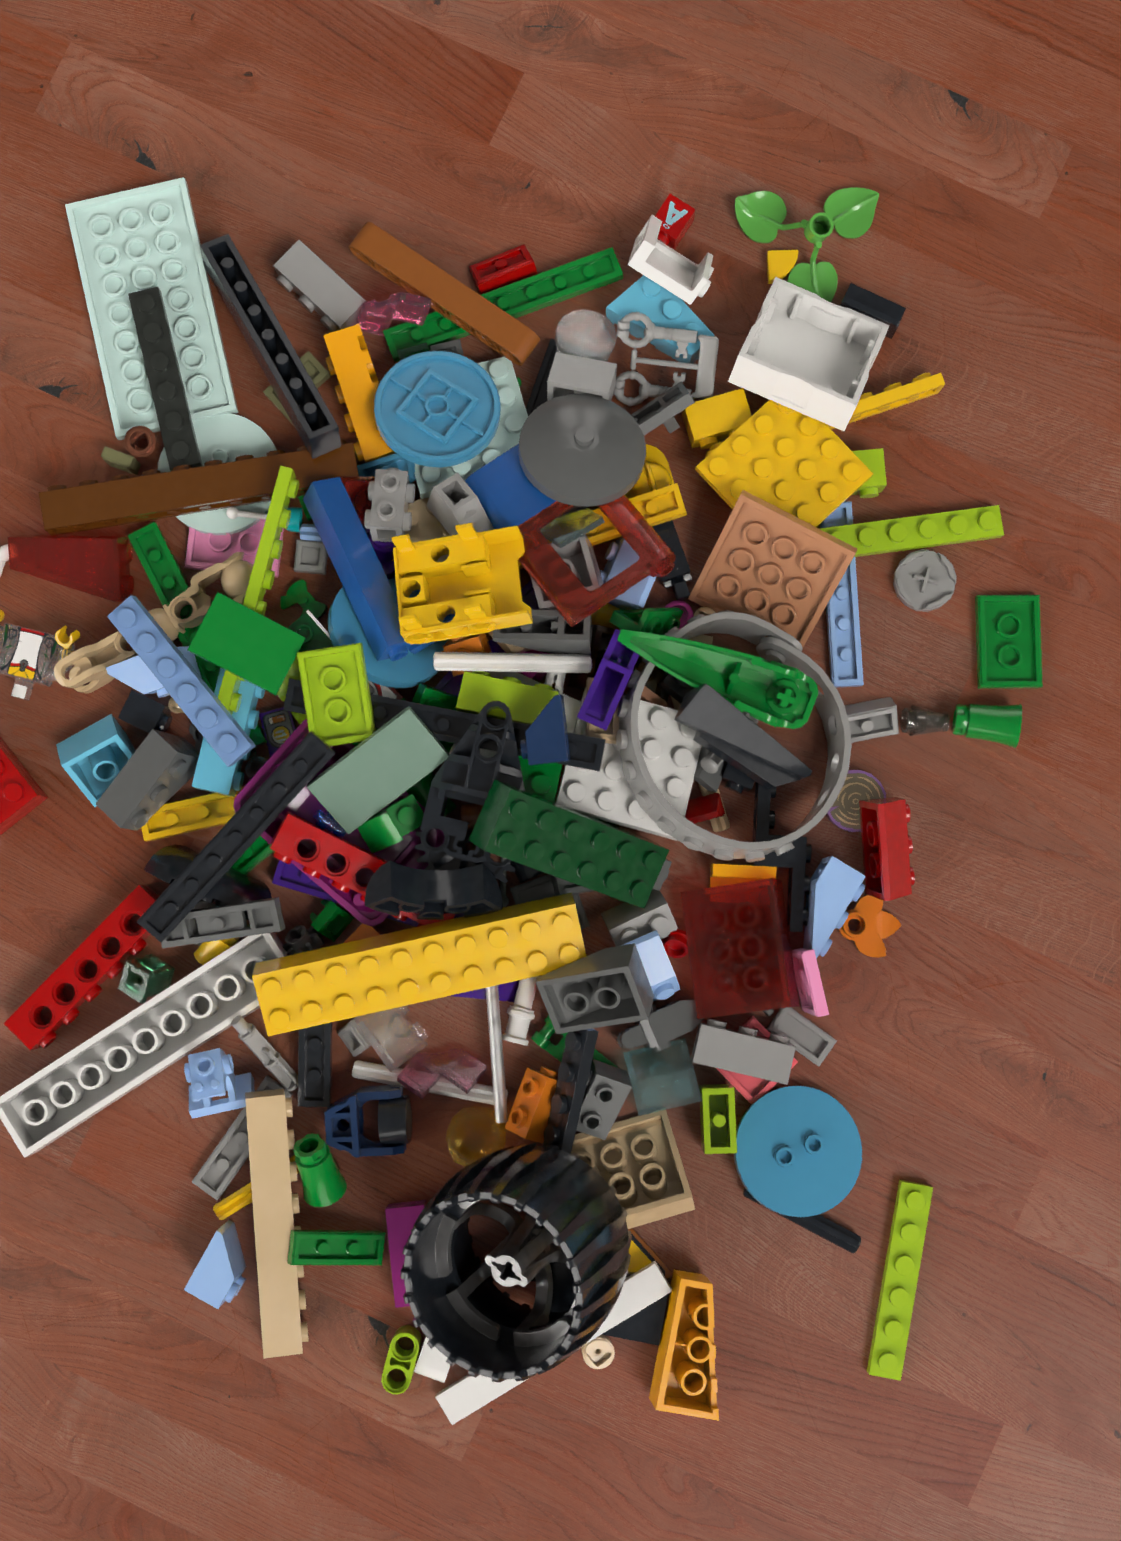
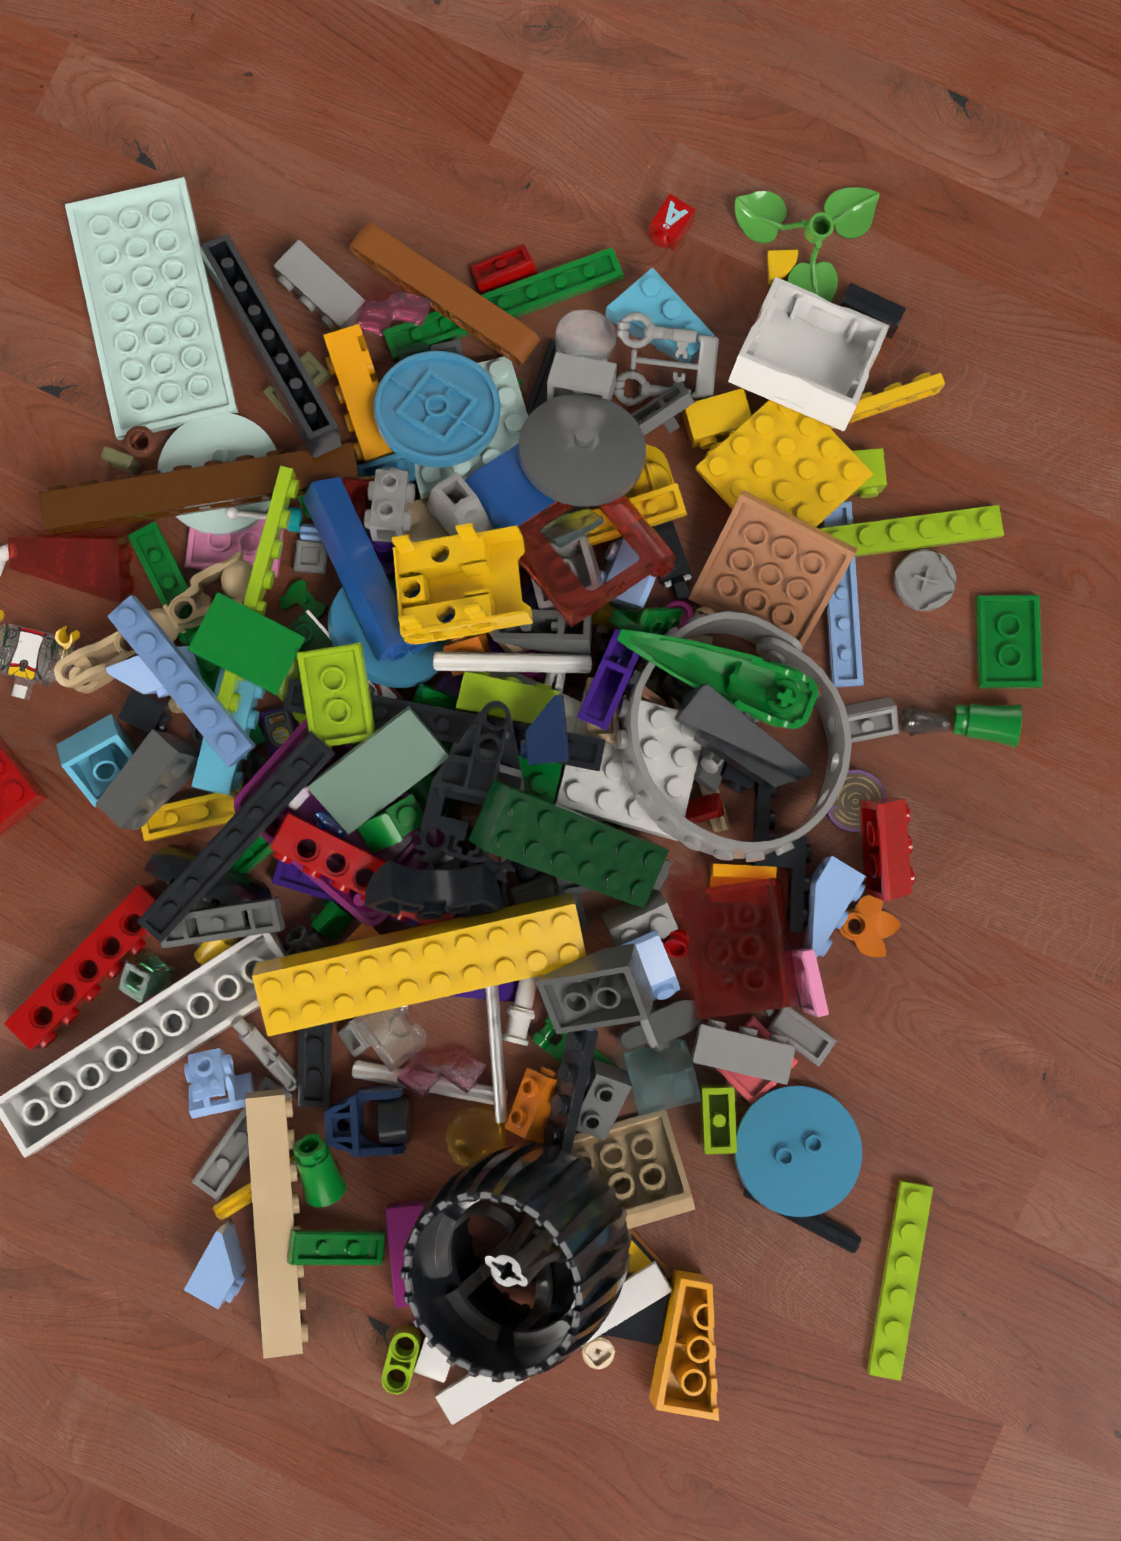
(165, 378): pearl dark grey plate -> none
(668, 266): white panel -> none

